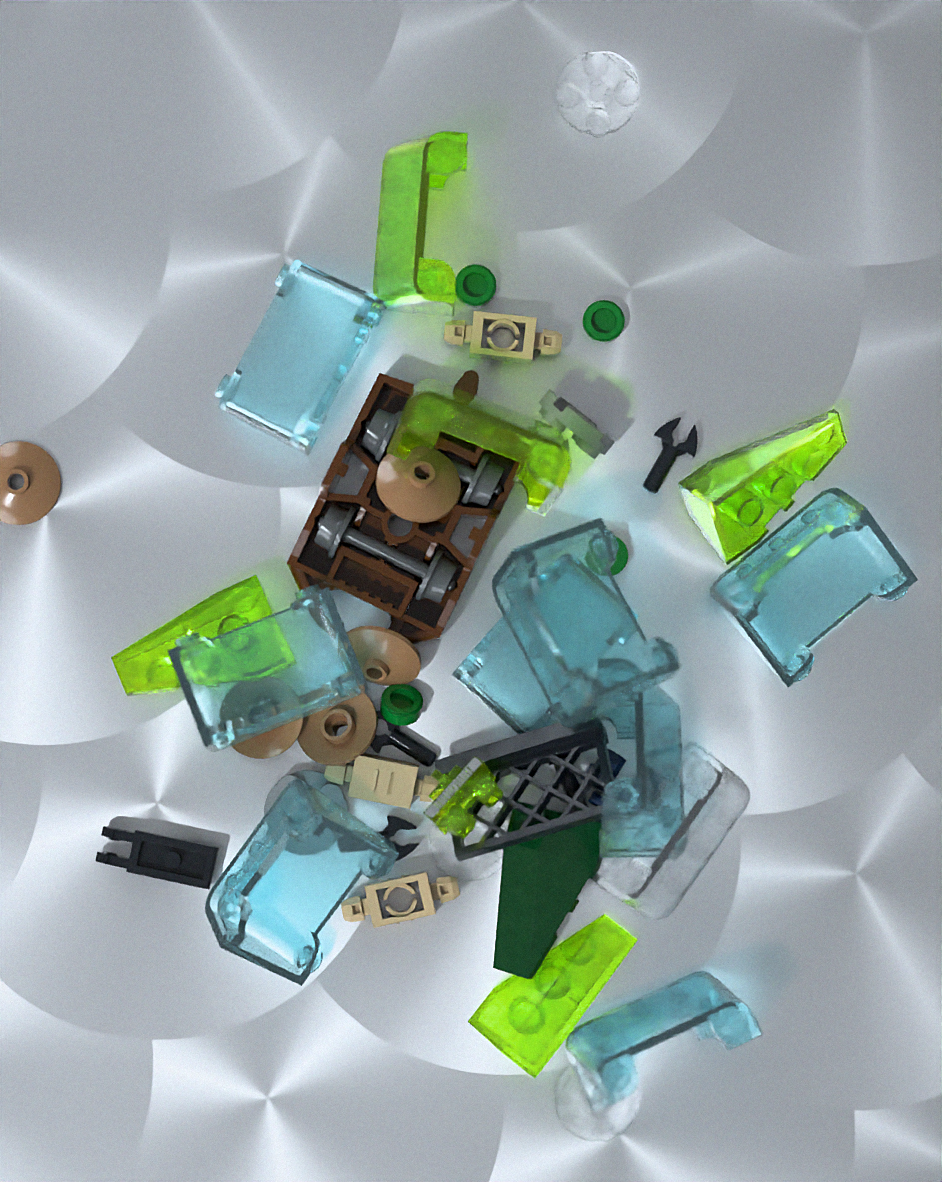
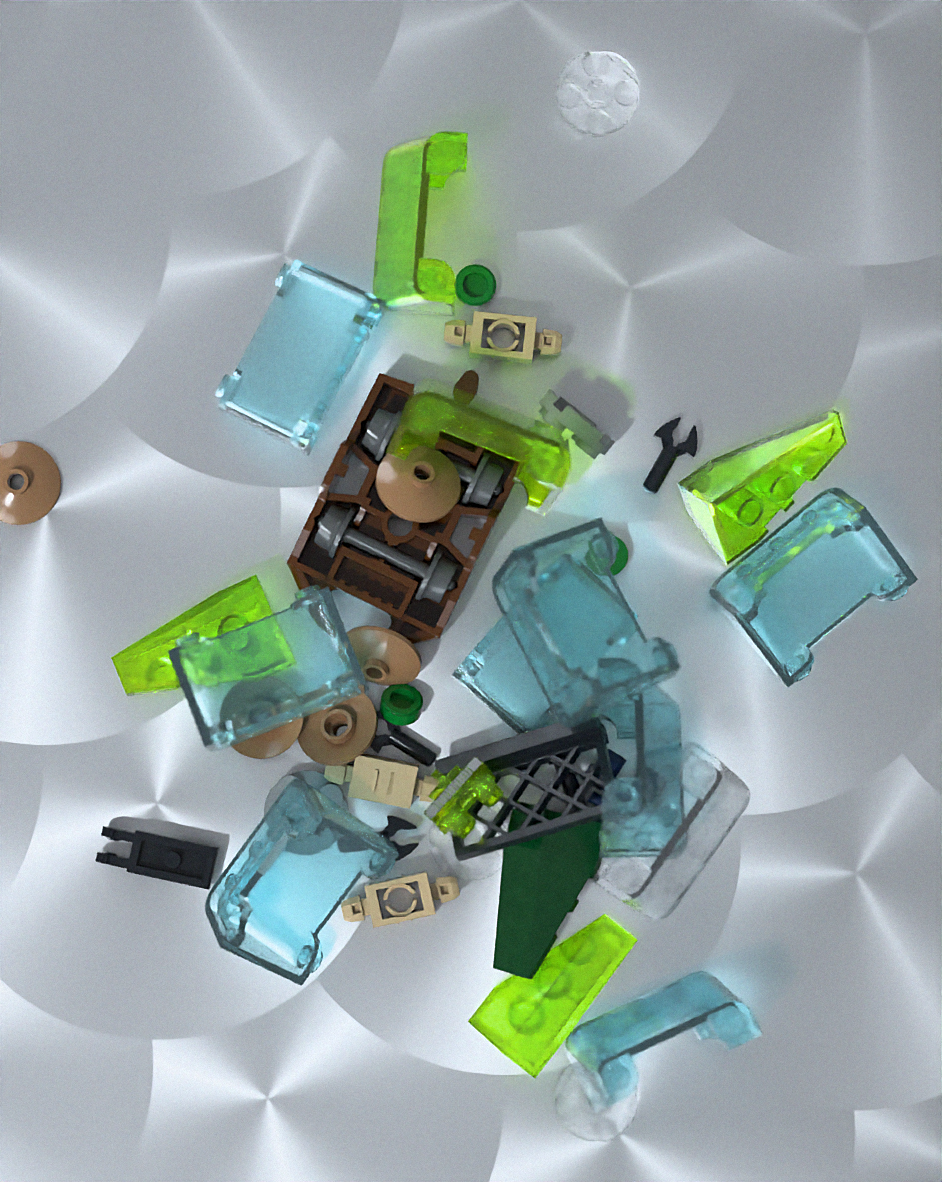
(603, 321): green tile -> none

